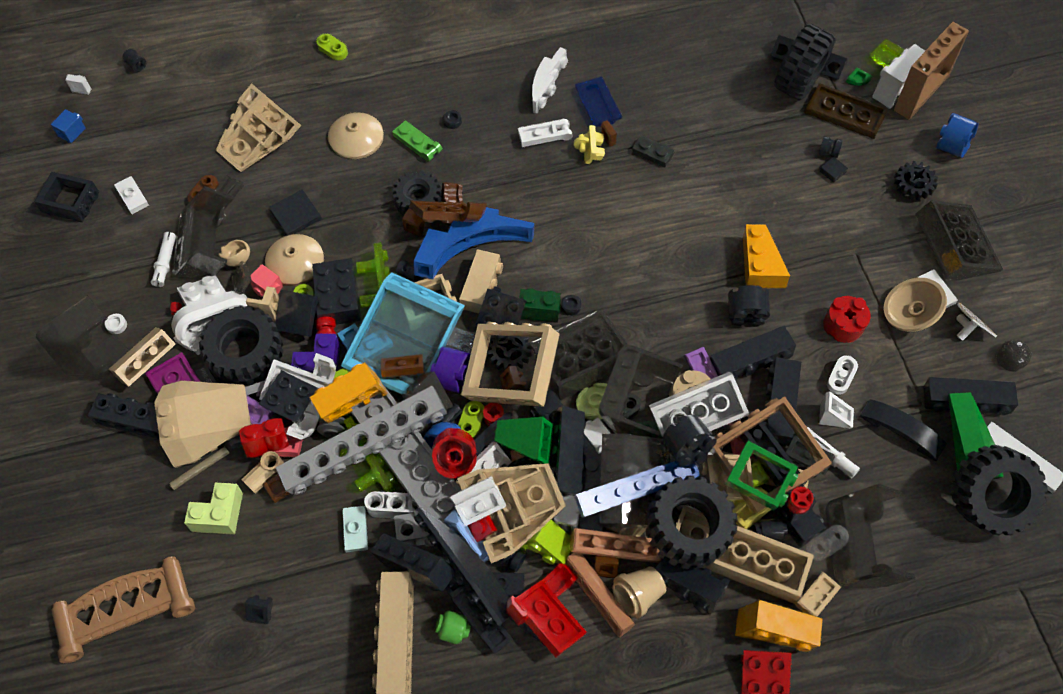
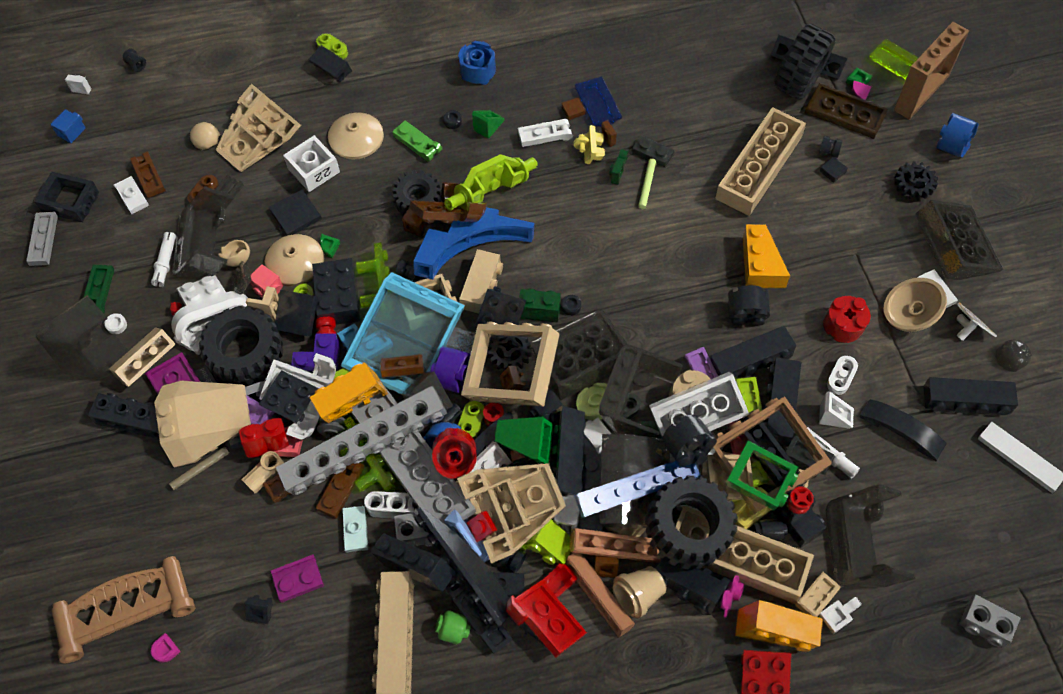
(42, 238): none -> light grey plate
(99, 284): none -> dark green plate
(147, 174): none -> reddish brown plate
(164, 649): none -> dark pink tile
(204, 135): none -> tan hair
(220, 514): yellowish green brick -> none
(297, 578): none -> magenta plate
(311, 163): none -> white brick
(329, 245): none -> green tile
(331, 63): none -> black hinge
(339, 491): none -> reddish brown plate
(477, 62): none -> blue brick
(478, 501): white plate -> none
(486, 122): none -> green slope
(488, 177): none -> lime plate
(545, 78): white slope -> none
(573, 108): none -> reddish brown tile
(617, 169): none -> dark green plate
(647, 184): none -> yellowish green bar
(732, 593): none -> dark pink plate
(750, 394): none -> lime plate
(760, 161): none -> tan brick
(828, 542): clear plate -> none
(838, 615): none -> white plate
(861, 90): none -> dark pink tile
(895, 75): white wedge -> none
(968, 427): green wedge -> none
(990, 615): none -> light grey brick
(1021, 504): black tyre -> none

